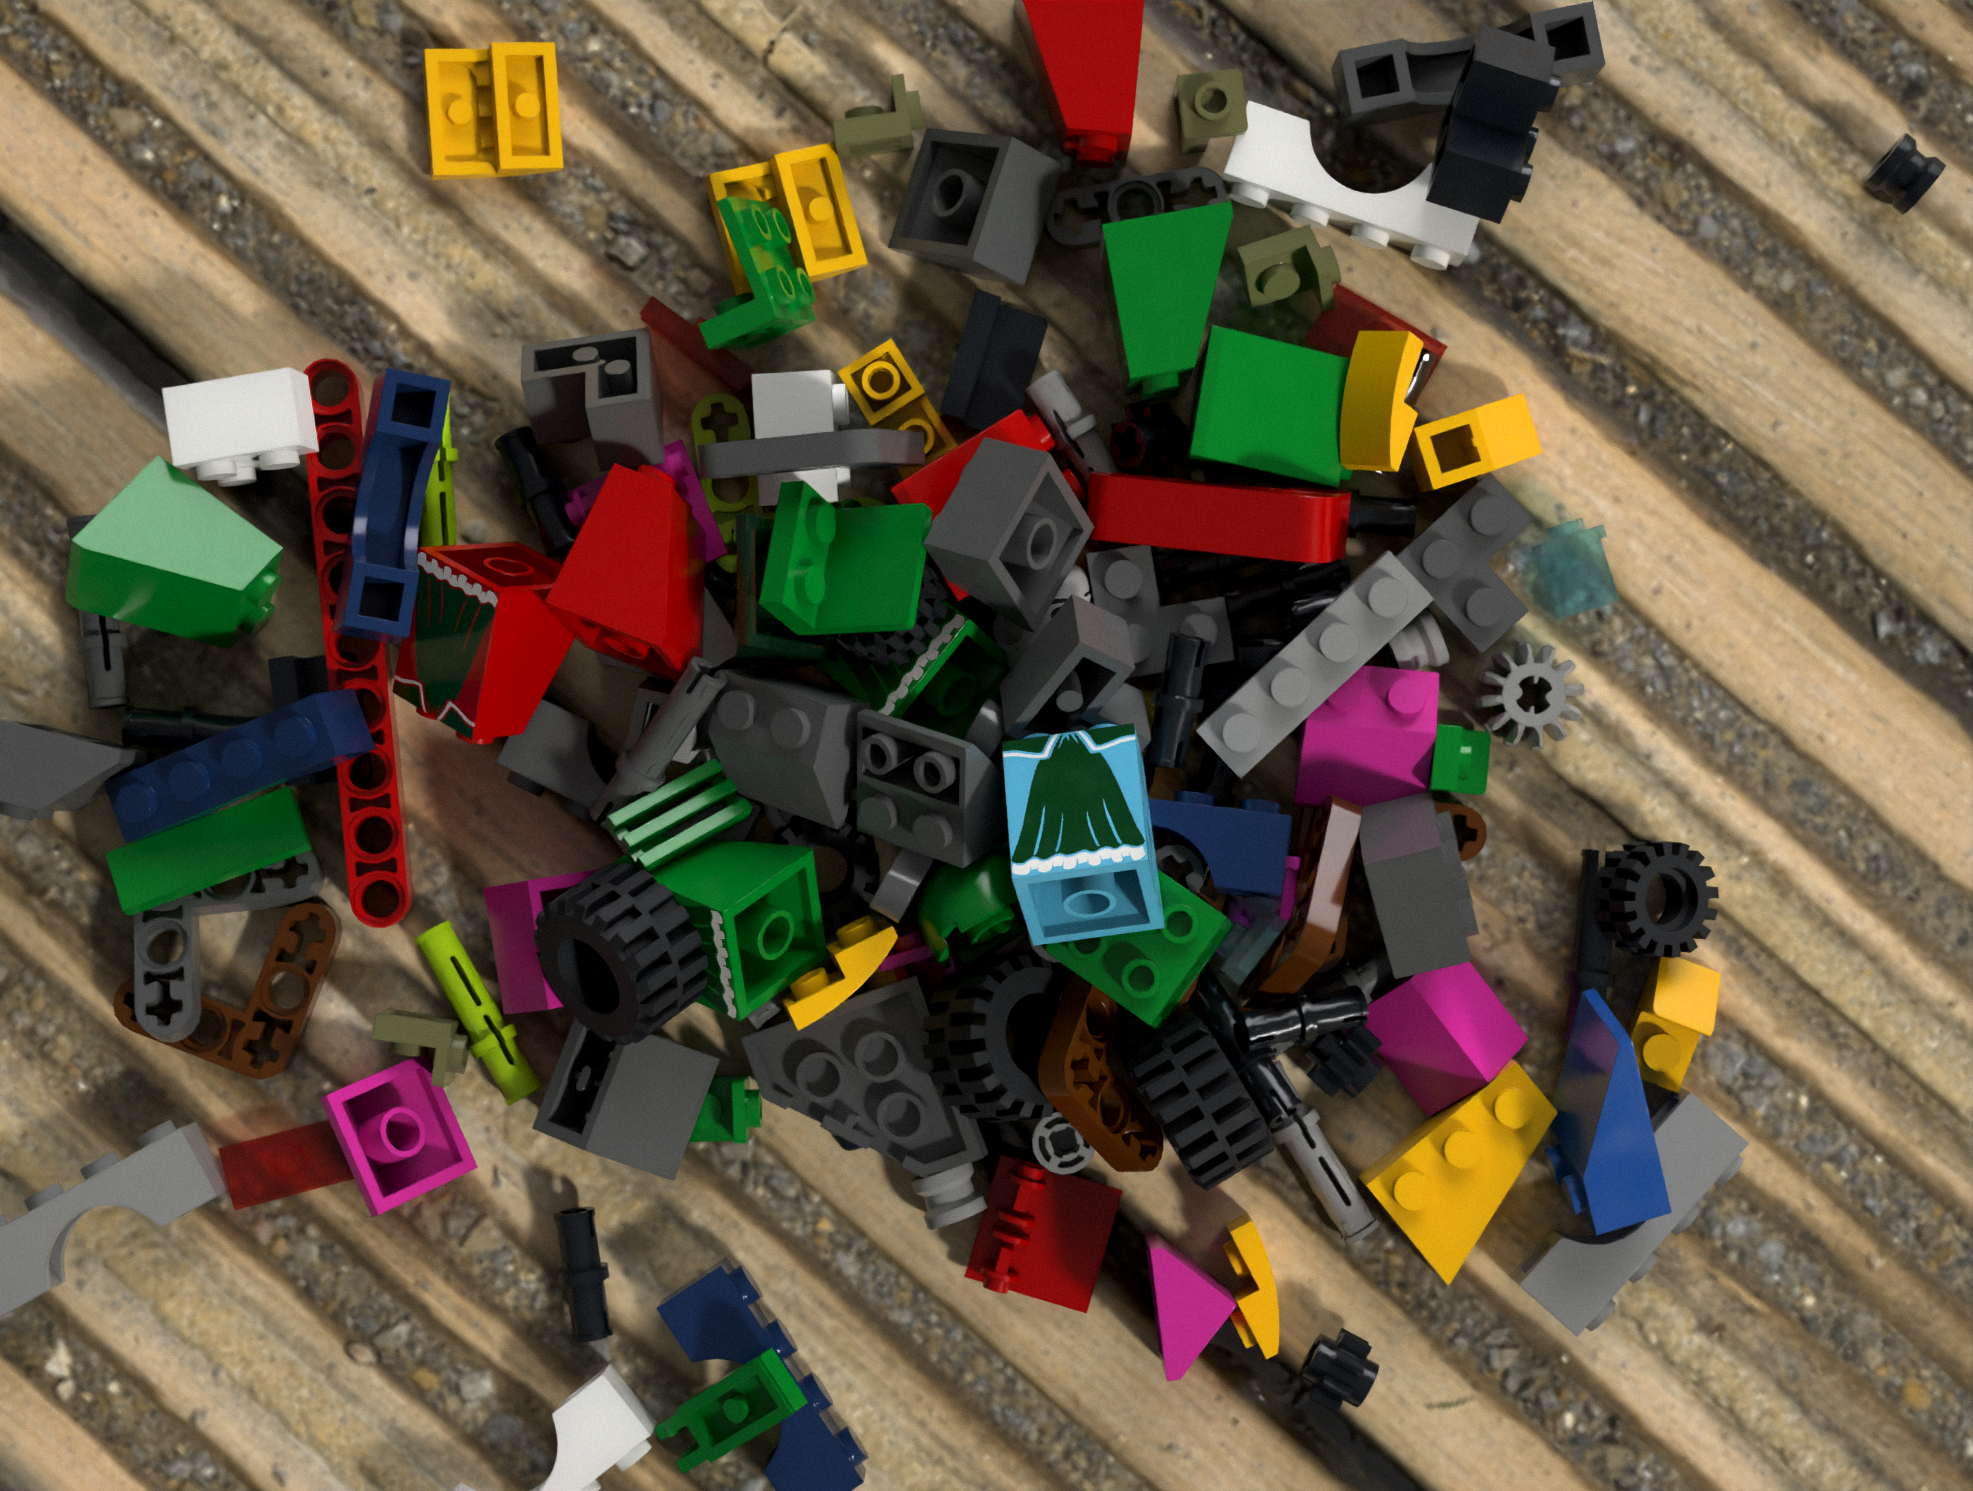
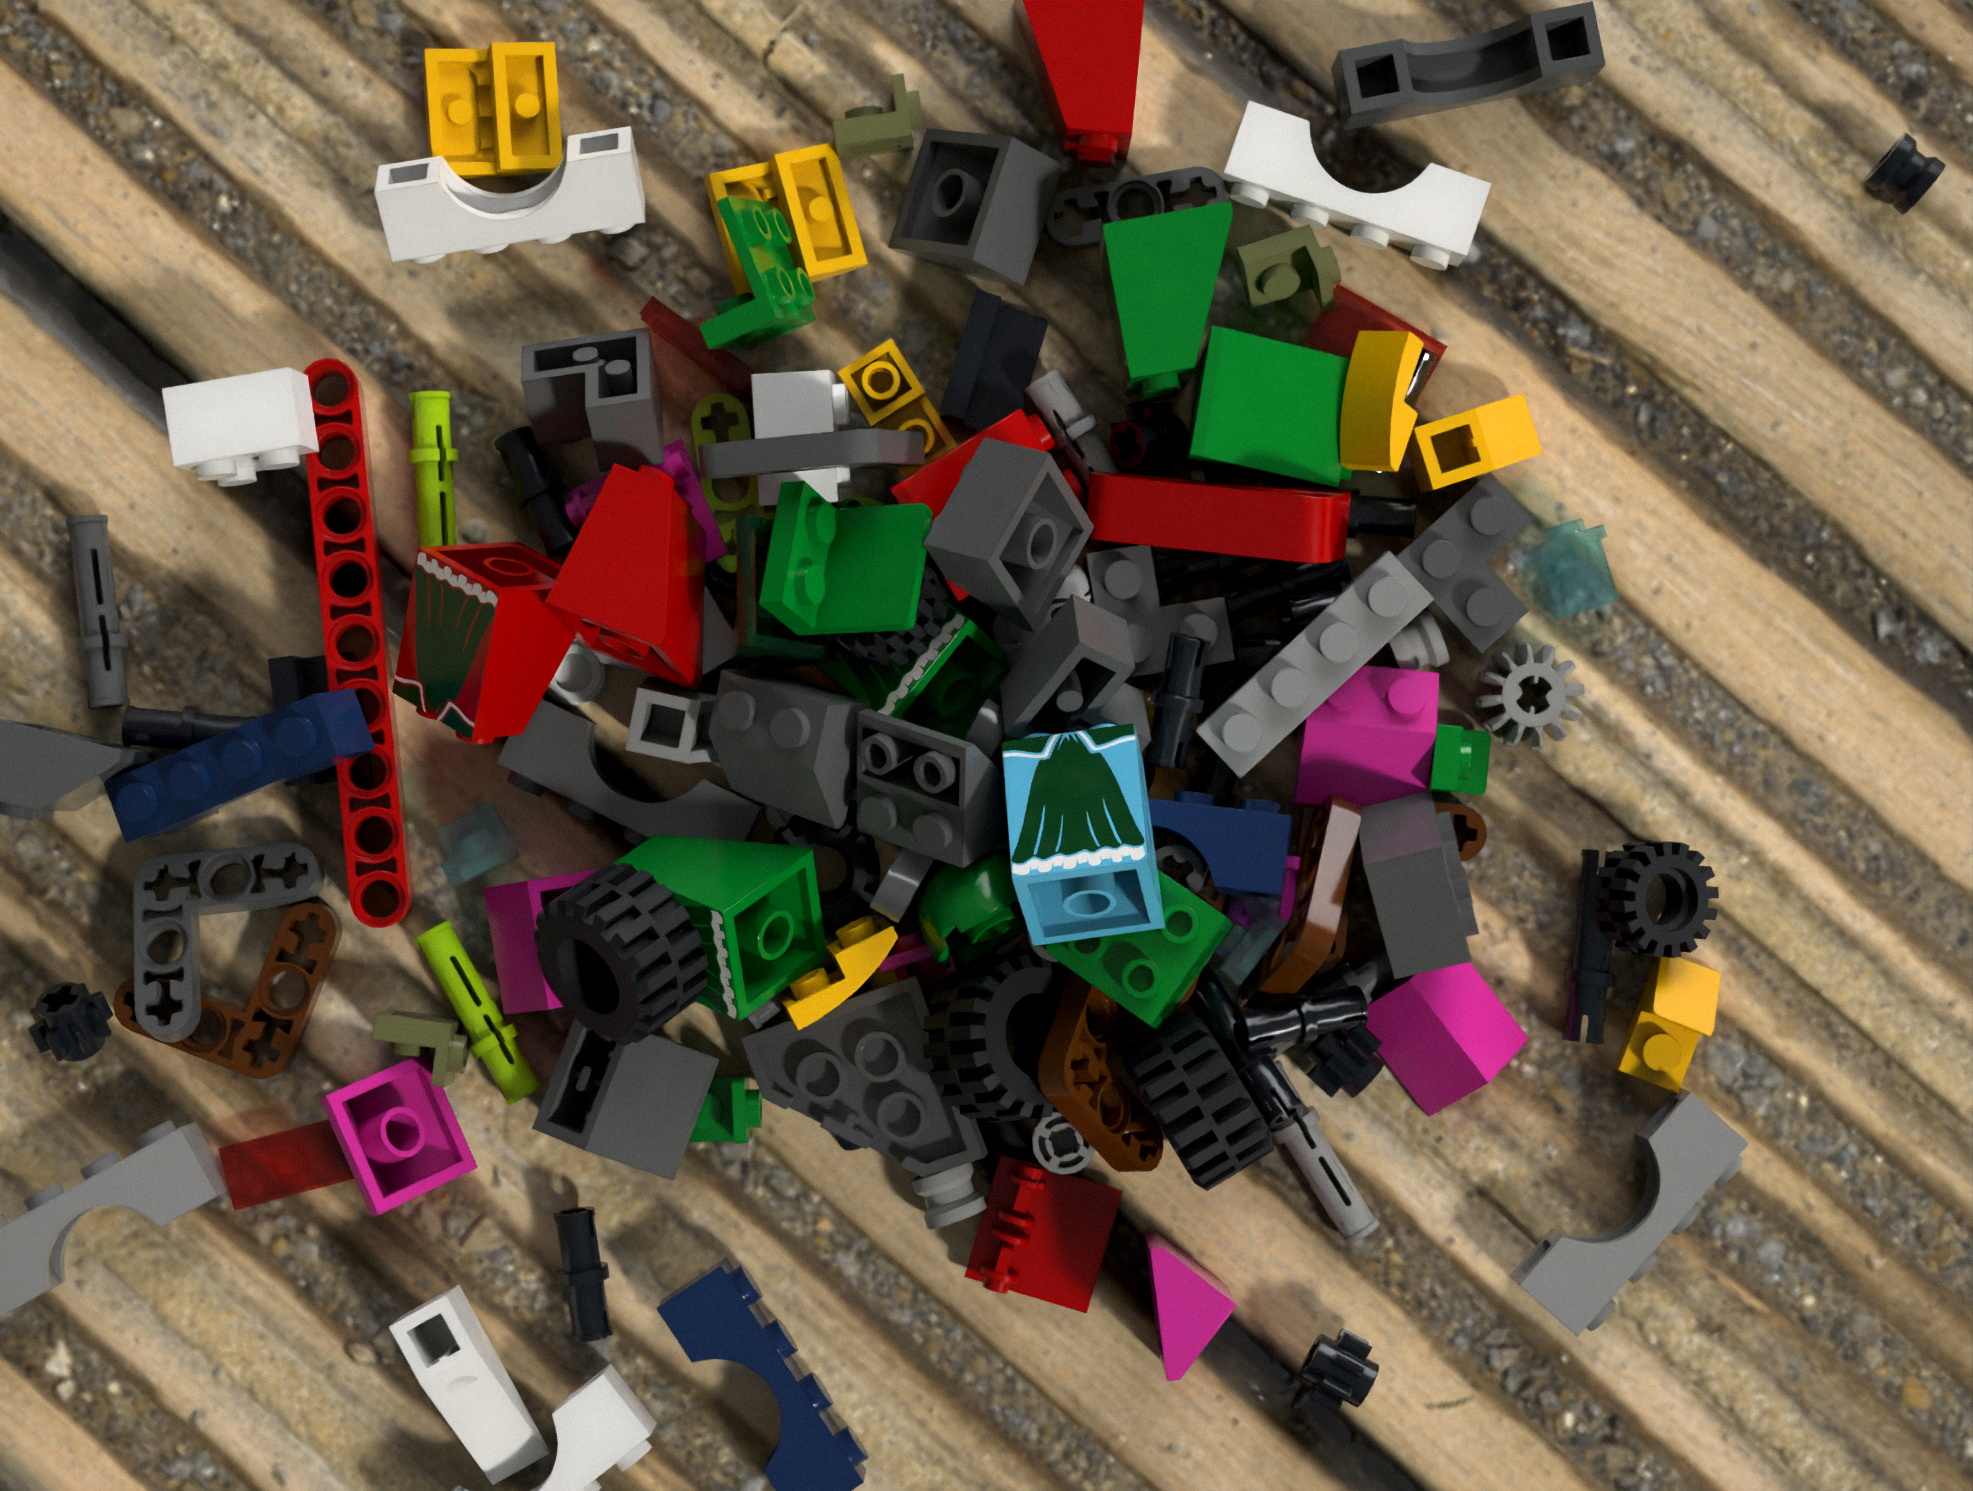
(70, 1022): none -> black gear
(175, 561): slope -> none
(208, 851): green tile -> none
(388, 502): dark blue arch -> none
(437, 213): none -> white arch
(469, 1384): none -> white slope
(475, 845): none -> clear light blue bracket
(579, 677): none -> white tile
(643, 766): dark grey pin -> none
(664, 797): green tile -> none
(734, 1409): green hinge -> none
(1208, 108): olive bracket -> none
(1258, 1302): yellow slope -> none
(1459, 1167): yellow wedge -> none
(1489, 125): black brick -> none
(1603, 1126): blue slope -> none

